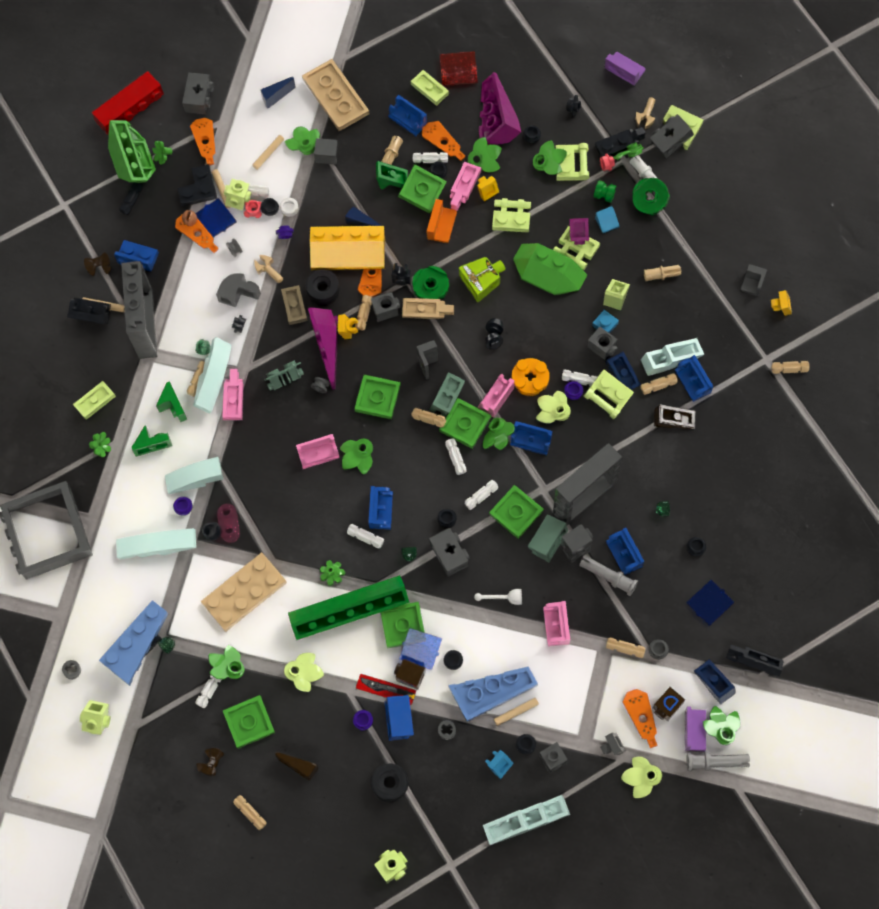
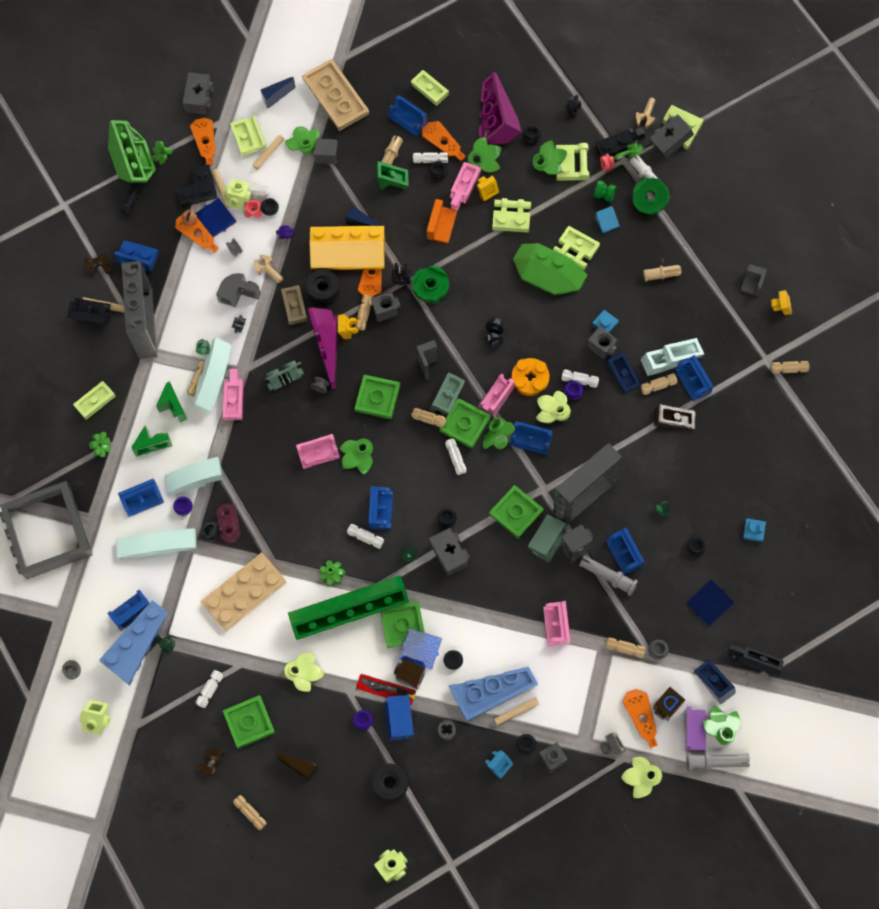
(129, 101): red brick -> none
(129, 610): none -> blue hinge
(141, 497): none -> blue hinge
(224, 663): bright green plate -> none
(248, 135): none -> yellowish green plate
(289, 207): white tile -> none
(422, 189): bright green plate -> none
(425, 308): tan hinge -> none
(458, 68): clear red hinge -> none
(481, 276): lime torso -> none
(481, 494): white axle -> none
(513, 596): white hinge -> none
(526, 820): light aqua slope -> none
(579, 230): magenta bracket -> none
(611, 389): yellowish green plate -> none
(616, 294): yellowish green slope -> none
(624, 67): medium lavender panel -> none
(754, 530): none -> dark azure tile

